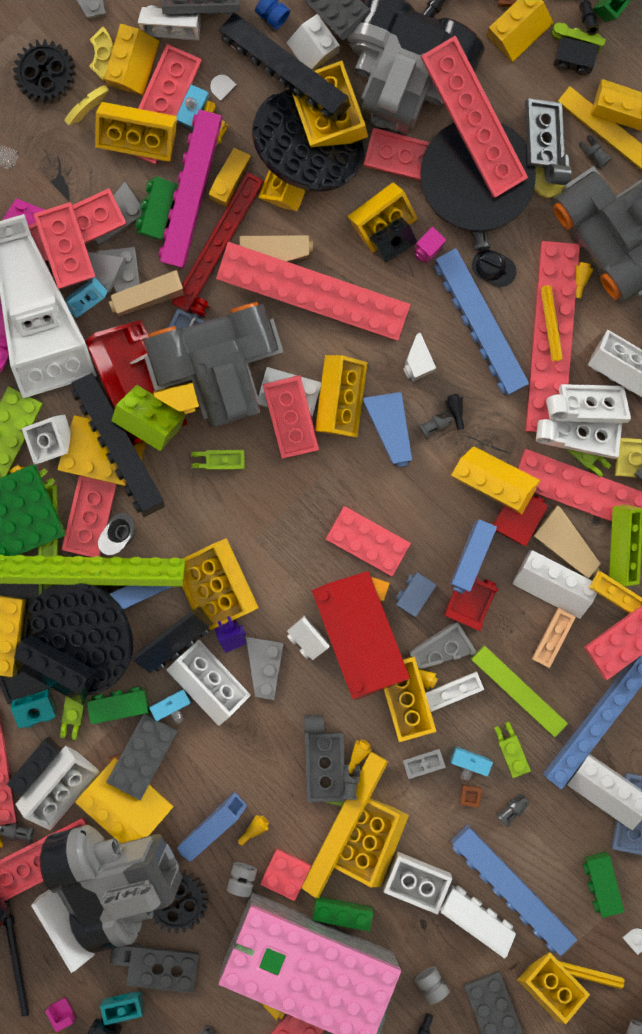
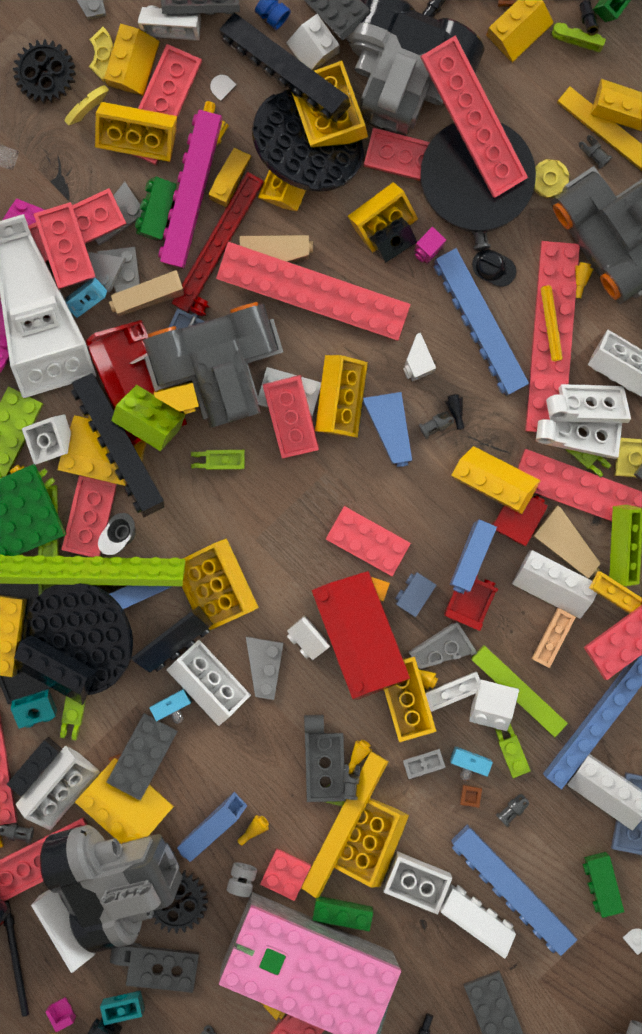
(118, 705): green brick -> none
(193, 101): medium azure piece -> none
(230, 635): dark purple brick -> none
(433, 988): light grey wheel -> none
(493, 705): none -> white slope
(550, 154): hinge -> none
(553, 988): yellow slope -> none
(575, 56): black brick -> none
(594, 976): yellow axle -> none

